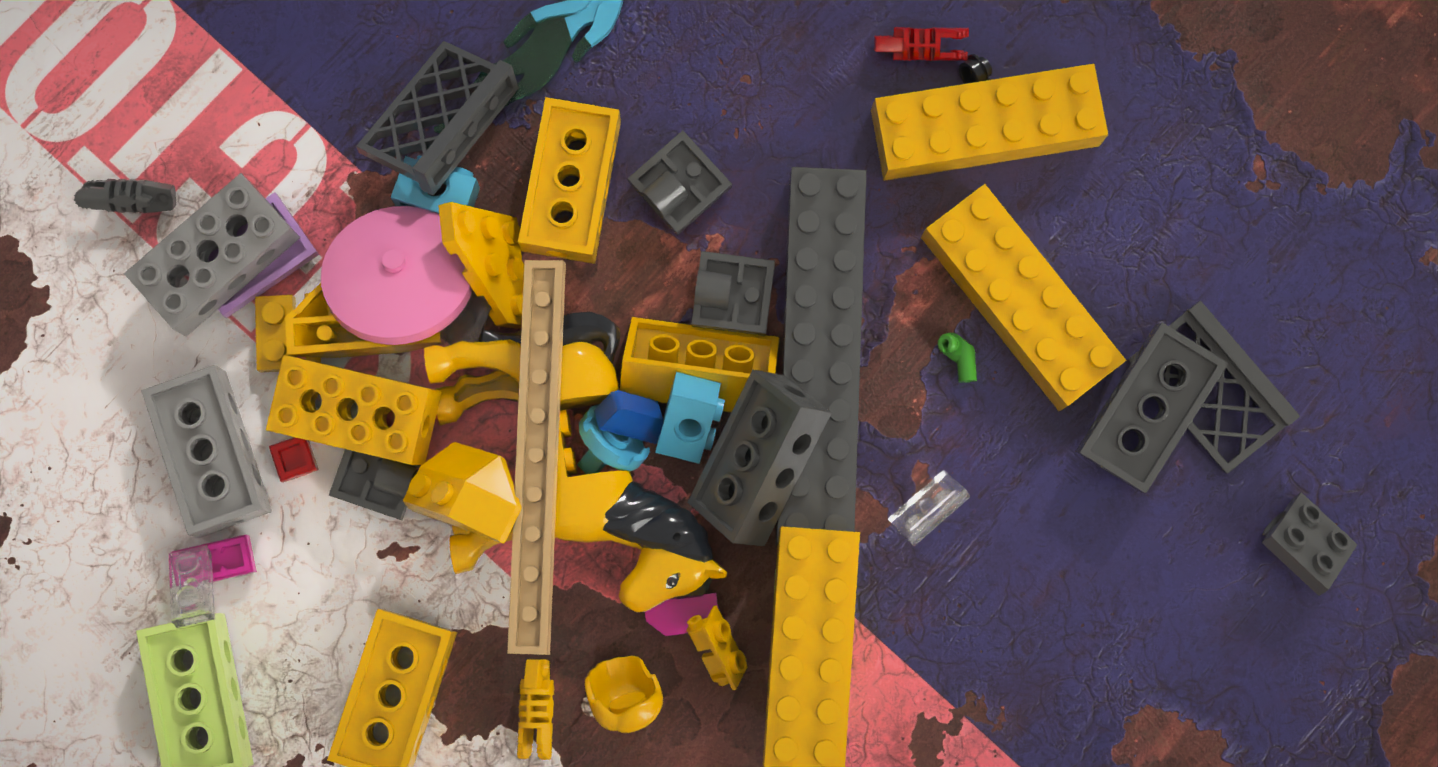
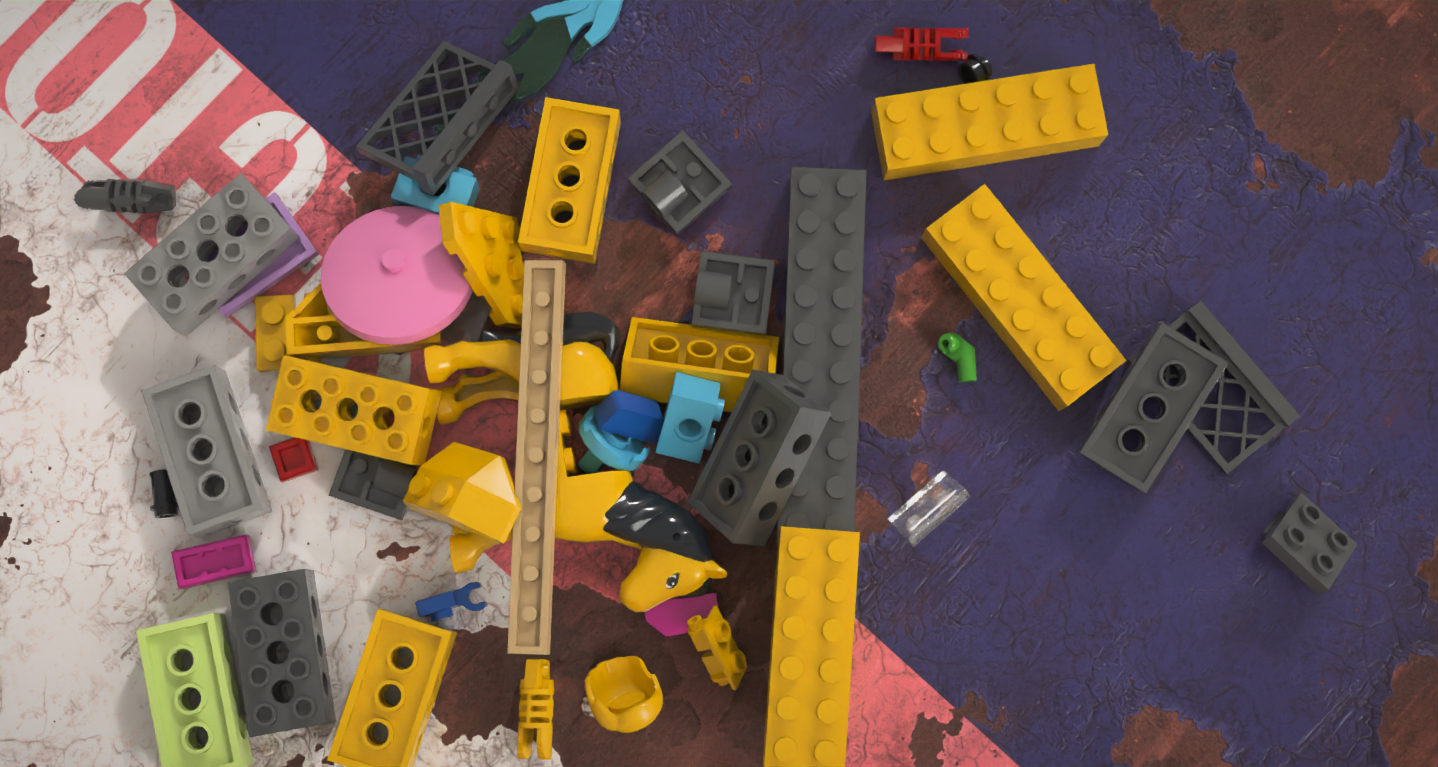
(163, 495): none -> black pin
(191, 586): clear plate -> none
(257, 645): none -> dark grey brick
(441, 605): none -> blue plate

